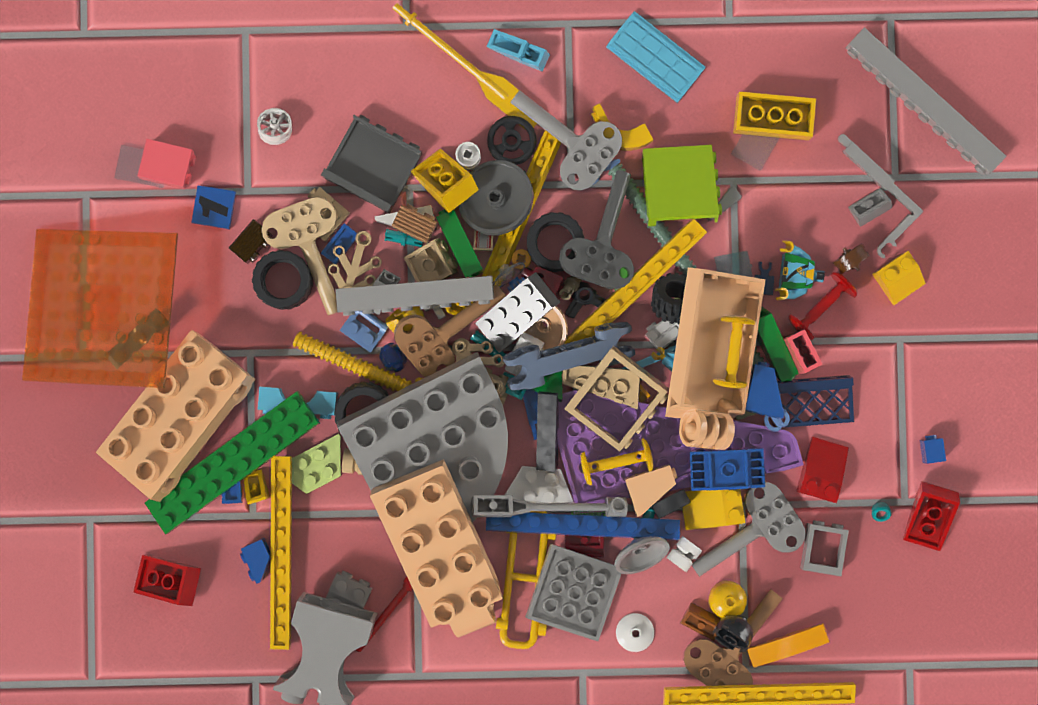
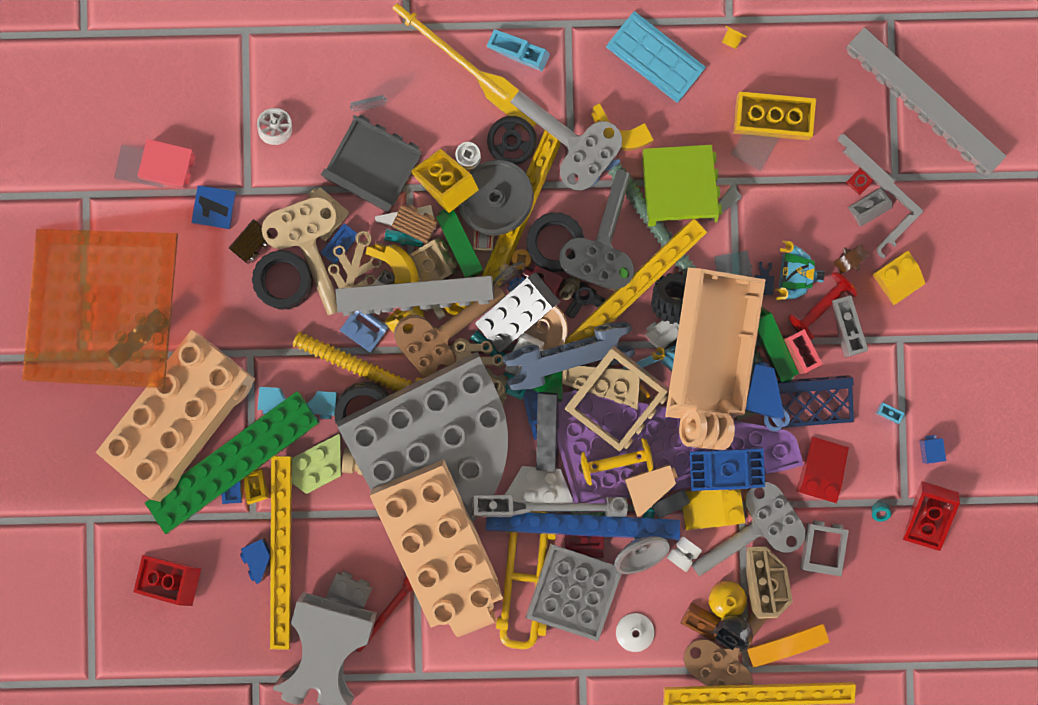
(368, 103): none -> clear light blue piece
(392, 357): clear blue head -> none
(398, 259): none -> yellow arch
(732, 37): none -> yellow piece
(734, 352): yellow hose -> none
(767, 583): none -> tan wedge
(849, 327): none -> light grey slope
(859, 181): none -> red tile
(890, 413): none -> medium azure piece

